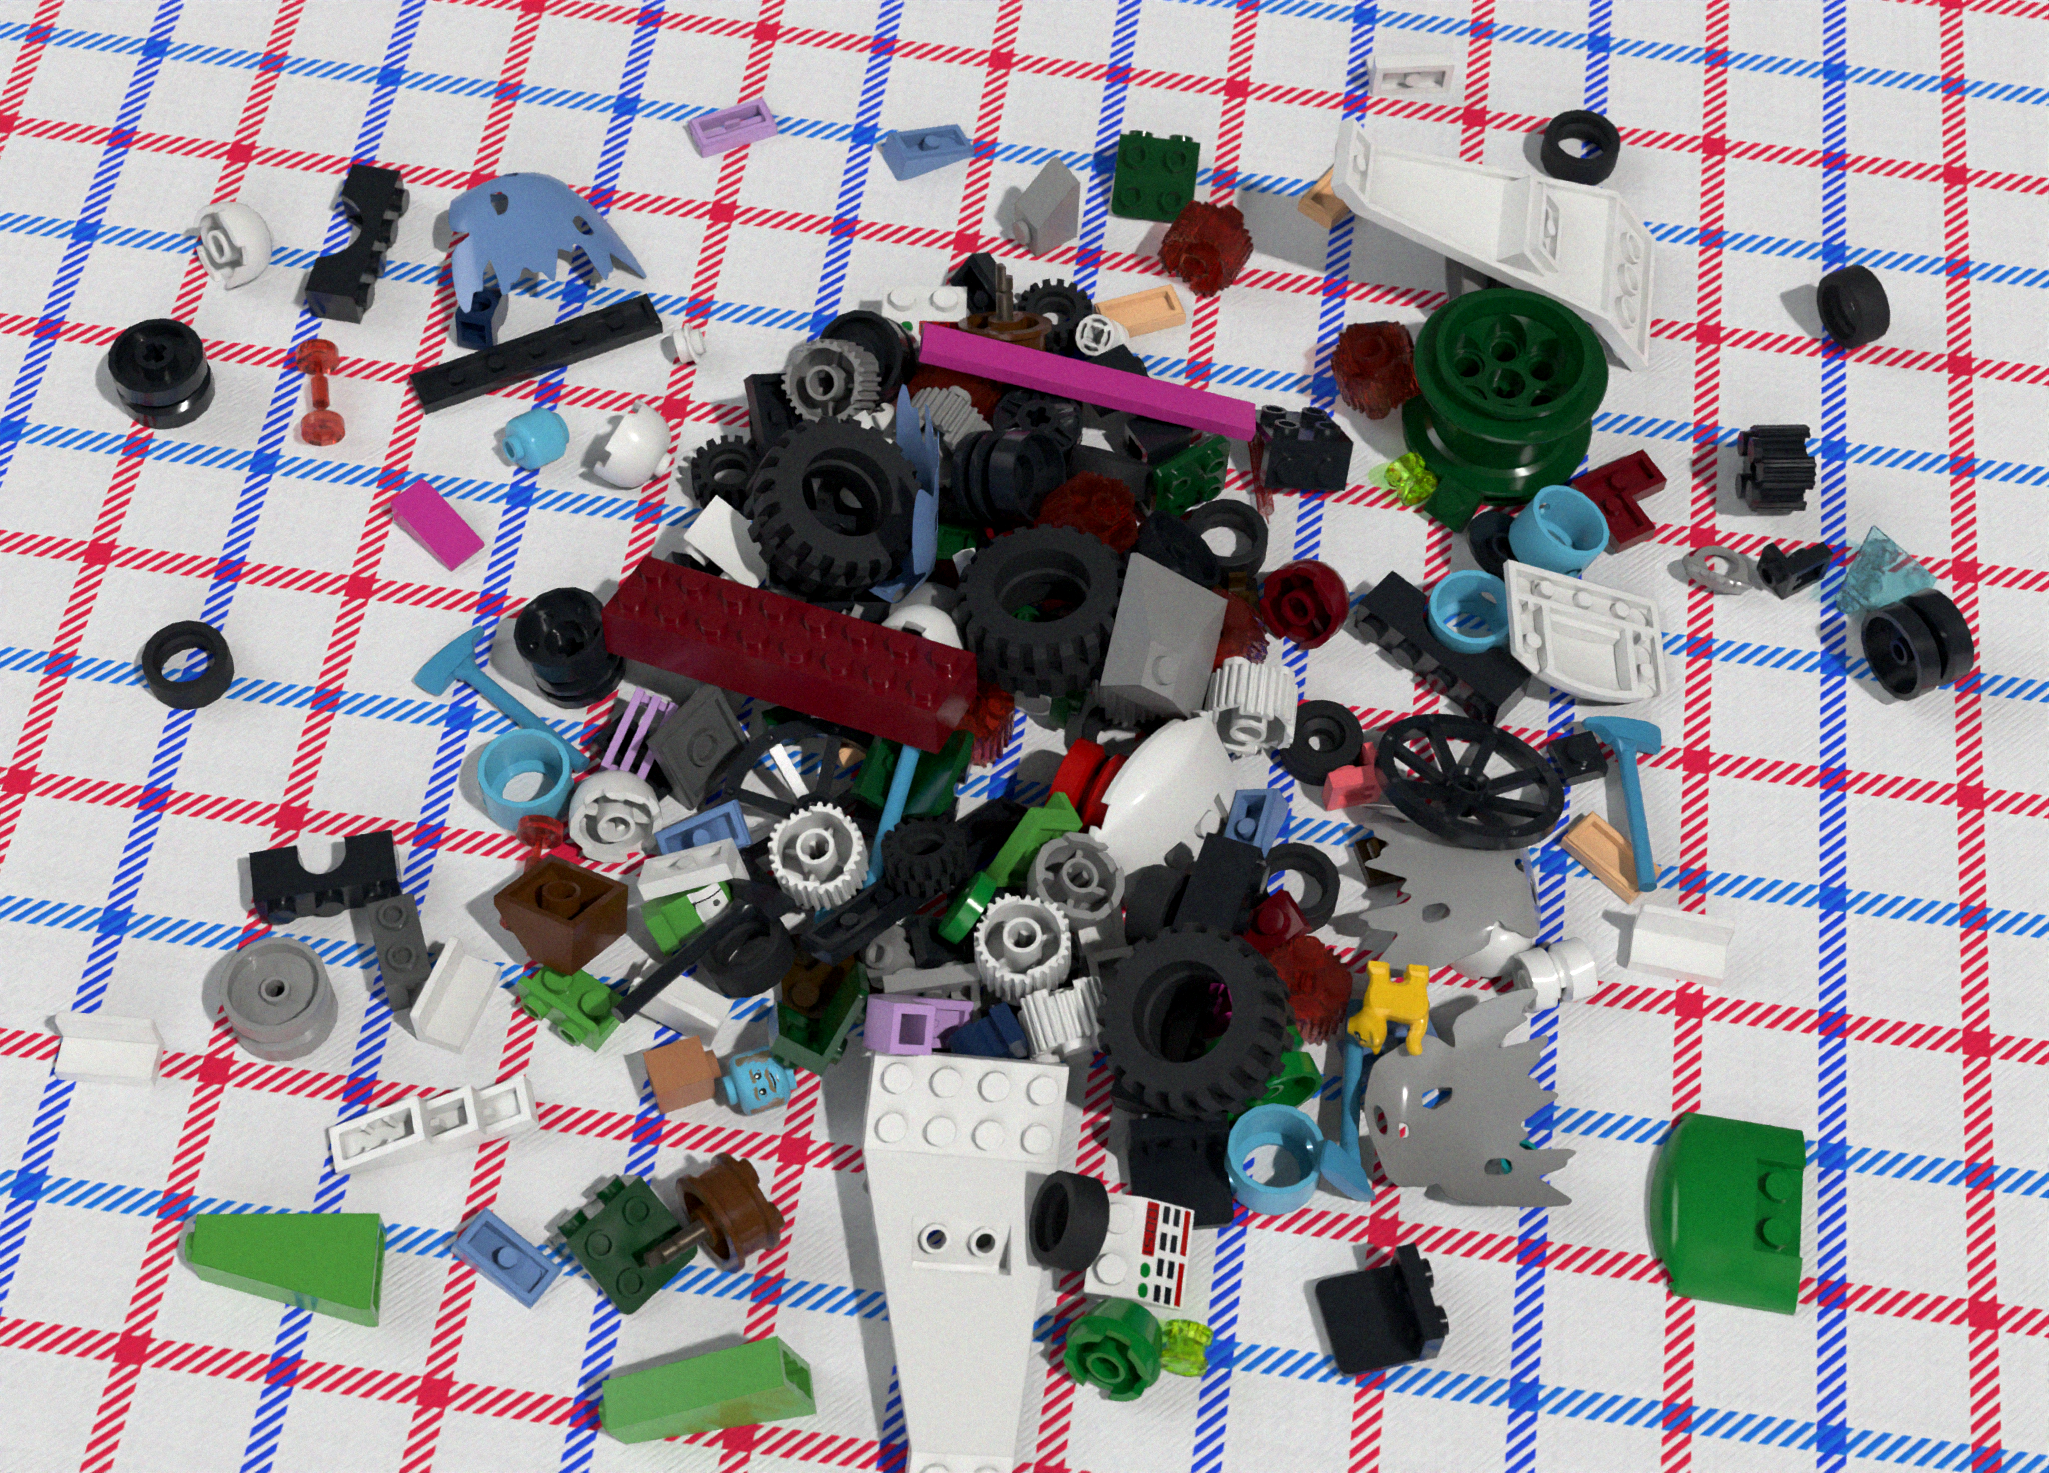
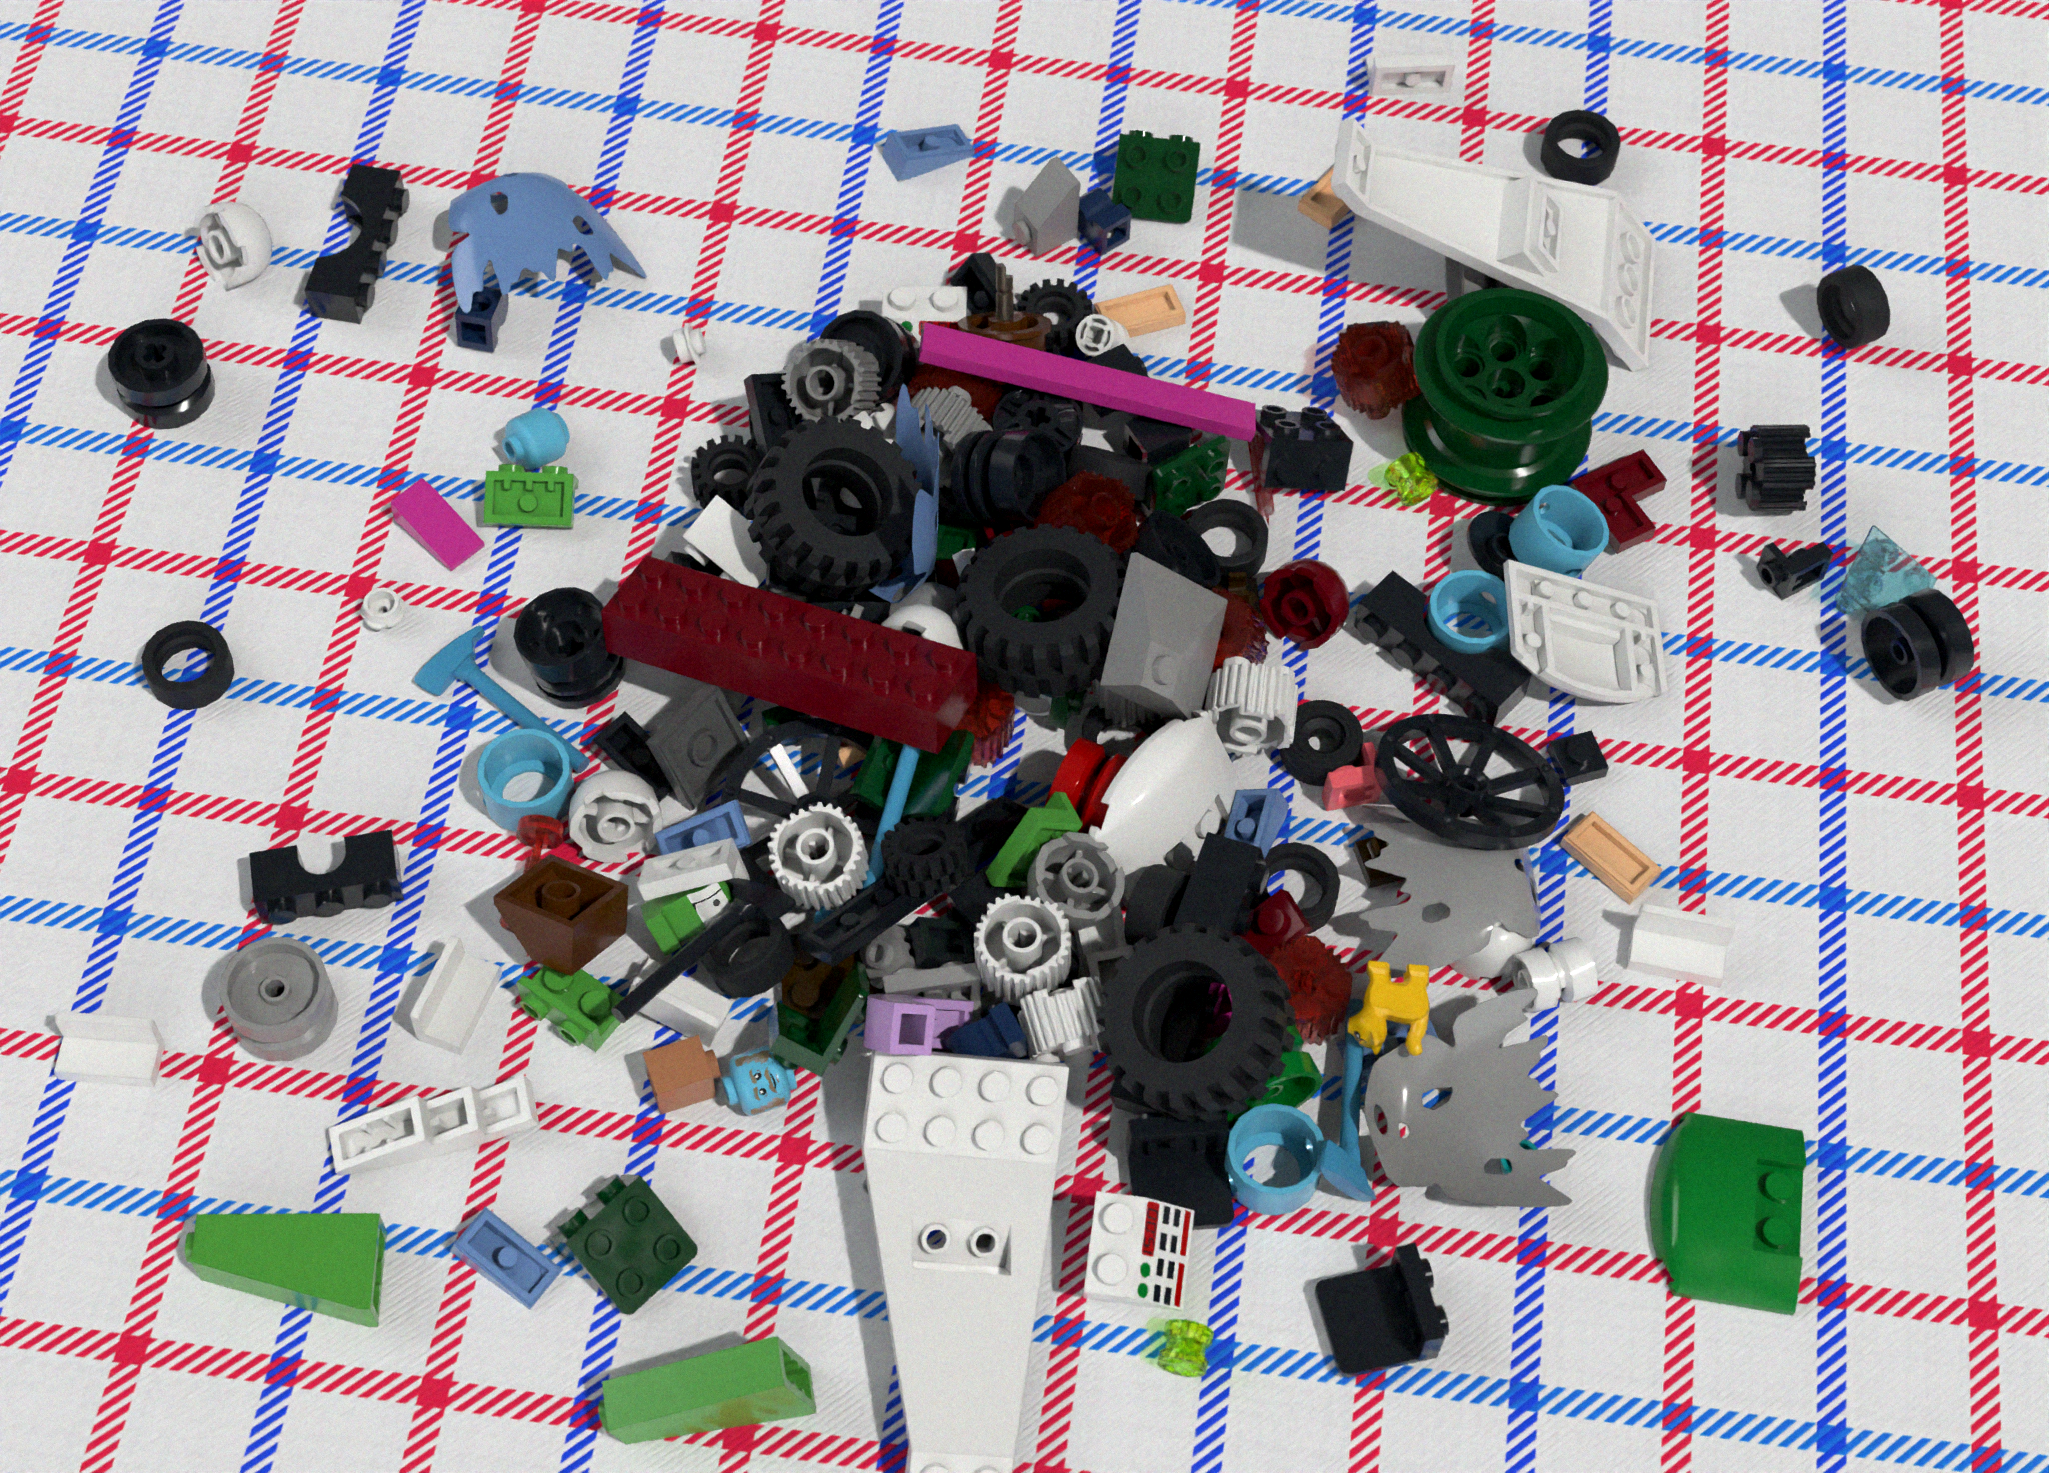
(320, 426): clear red wheel -> none
(379, 600): none -> white plate
(399, 947): dark grey bracket -> none
(530, 497): none -> bright green bracket
(536, 354): black tile -> none
(637, 448): white cylinder -> none
(653, 705): lavender tile -> none
(723, 1215): reddish brown wheel -> none
(735, 132): lavender tile -> none
(967, 907): green piece -> none
(1069, 1221): black tyre -> none
(1099, 216): none -> dark blue leg
(1115, 1348): green cone -> none
(1206, 247): clear red brick -> none
(1453, 503): dark green plate -> none
(1626, 739): dark azure piece -> none
(1734, 584): light grey piece -> none

